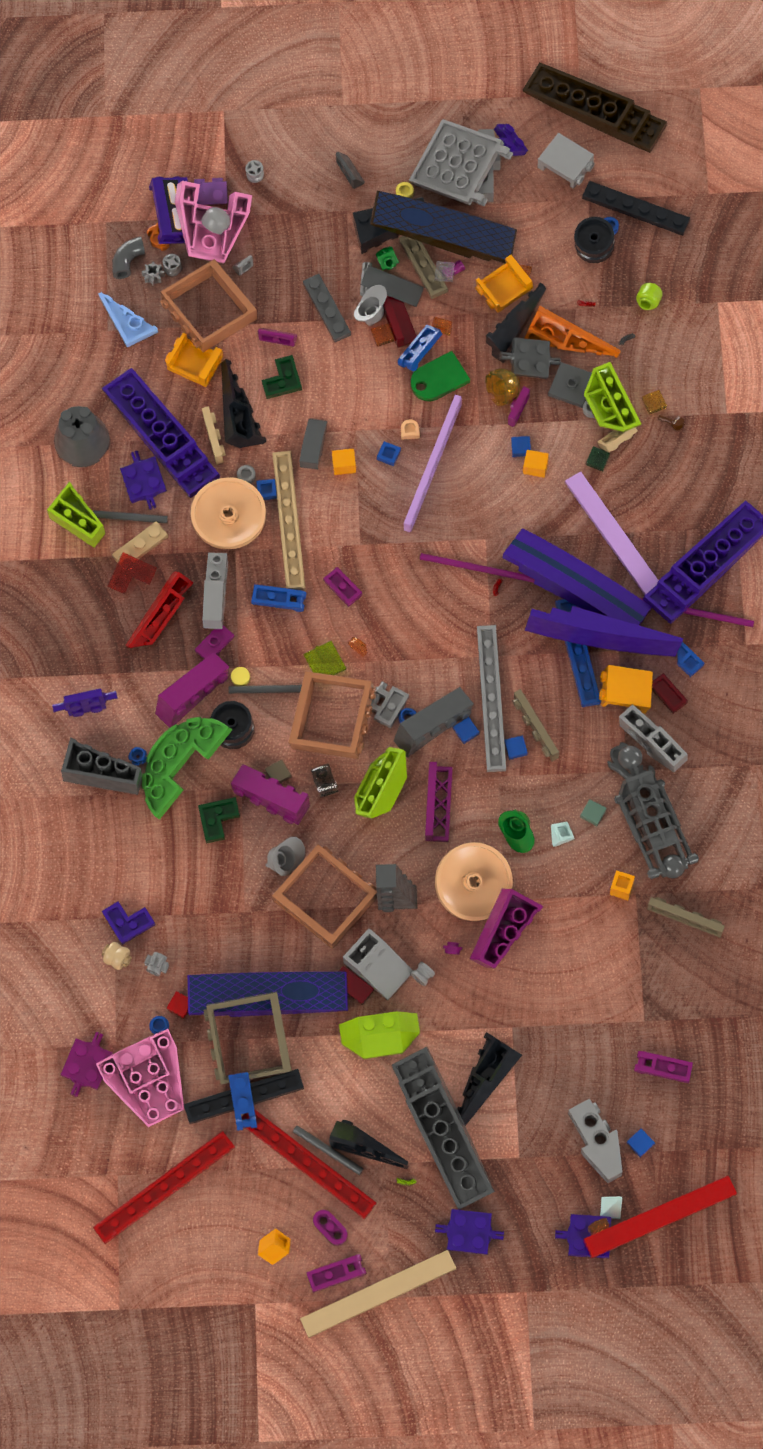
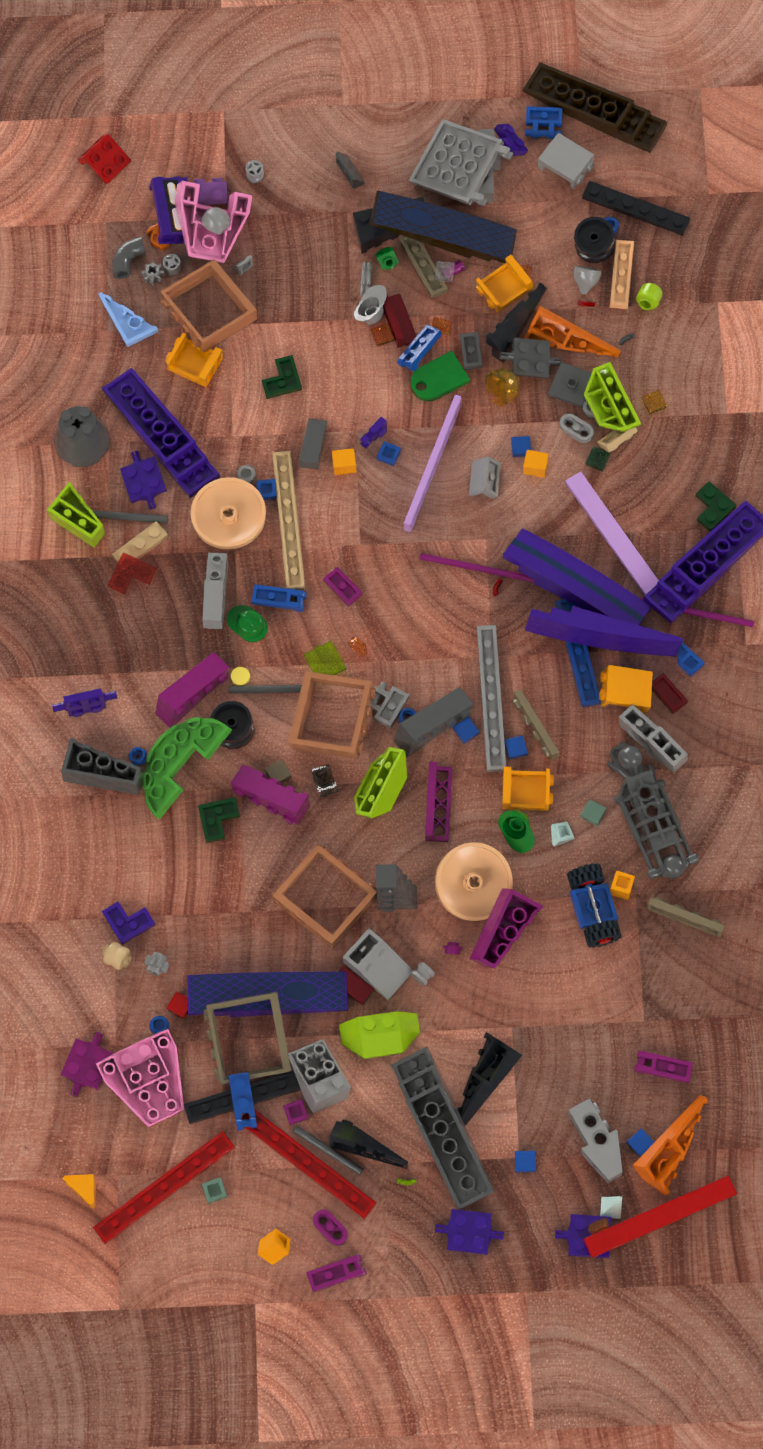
(83, 1186): none -> light orange slope
(105, 158): none -> red bracket
(160, 611): red wedge -> none
(214, 435): tan plate -> none
(214, 642): magenta plate -> none
(214, 1190): none -> sand green tile
(239, 423): black wedge -> none
(247, 623): none -> green piece
(277, 337): magenta slope -> none
(286, 856): light grey piece -> none
(295, 1112): none -> magenta plate
(319, 1076): none -> light grey slope
(326, 308): dark grey plate -> none
(377, 430): none -> dark purple plate
(378, 1293): tan tile -> none
(395, 286): dark grey sticker -> none
(405, 189): light yellow tile -> none
(410, 430): light nougat tile -> none
(471, 351): none -> dark grey plate
(485, 477): none -> light grey panel
(518, 405): magenta plate -> none
(525, 1161): none -> blue tile
(527, 790): none -> light orange panel
(544, 117): none -> blue plate
(577, 428): none -> light grey plate
(586, 278): none -> light grey helmet
(593, 905): none -> plate
(621, 274): none -> light nougat tile
(661, 1160): none -> orange wedge
(677, 424): reddish brown hand -> none
(718, 506): none -> dark green plate

